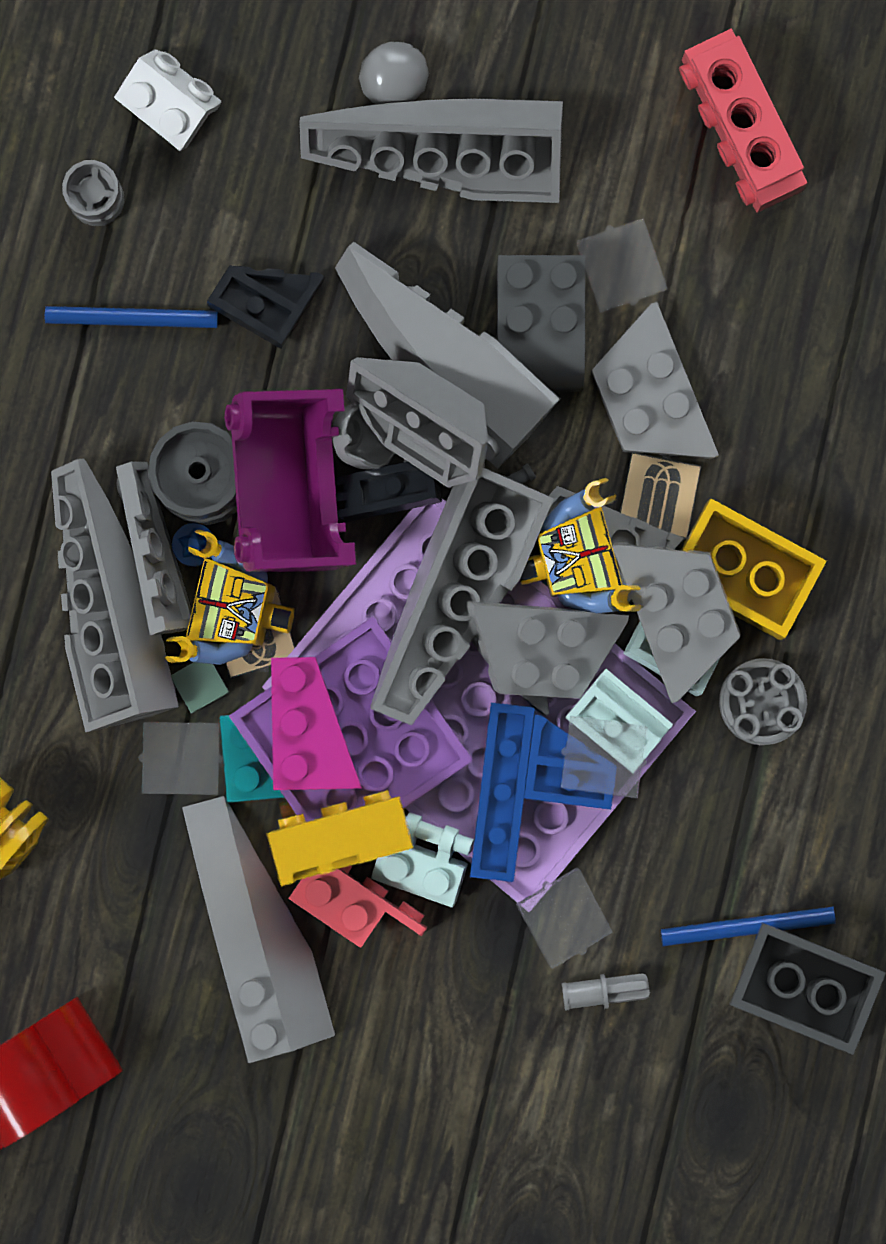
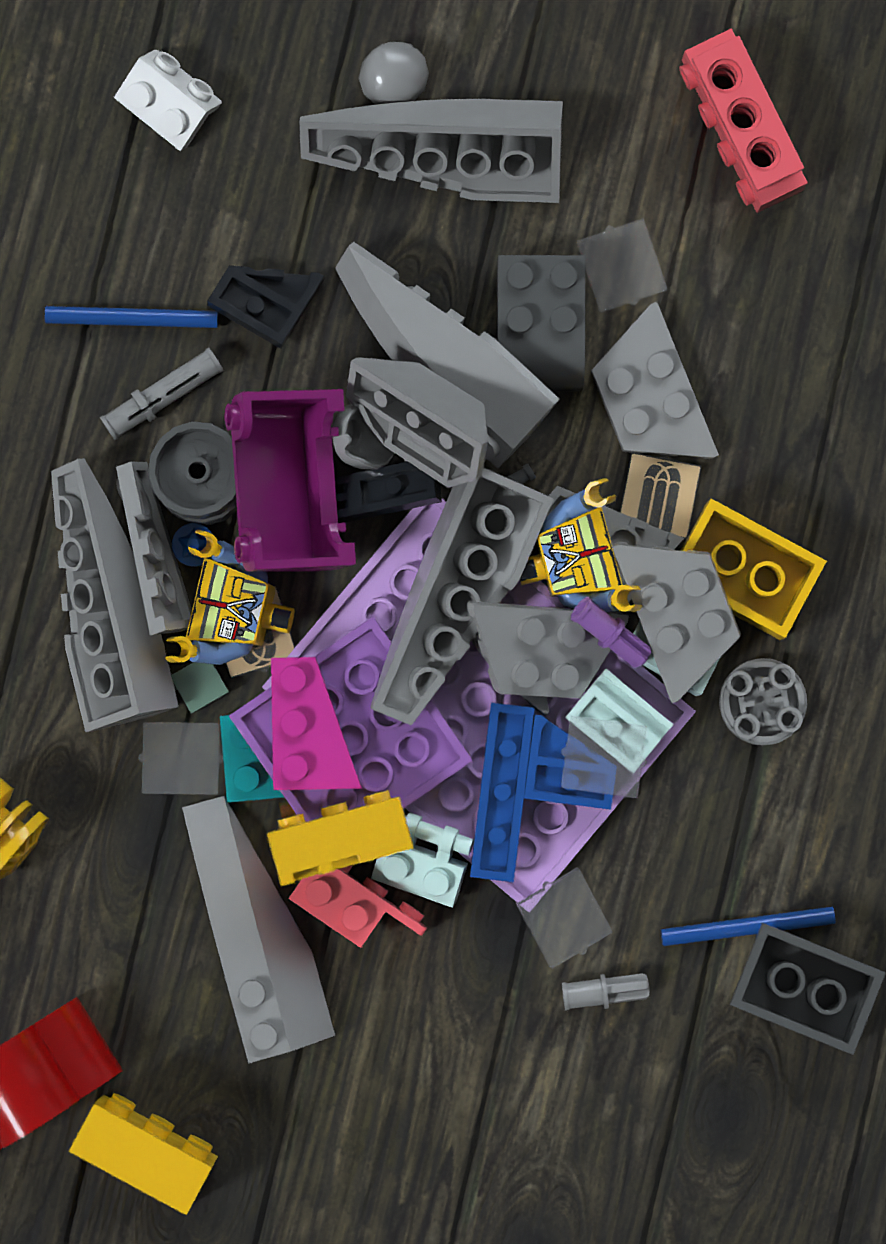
(93, 193): light grey wheel -> none
(144, 1152): none -> yellow brick
(162, 393): none -> light grey pin
(611, 632): none -> medium lavender axle

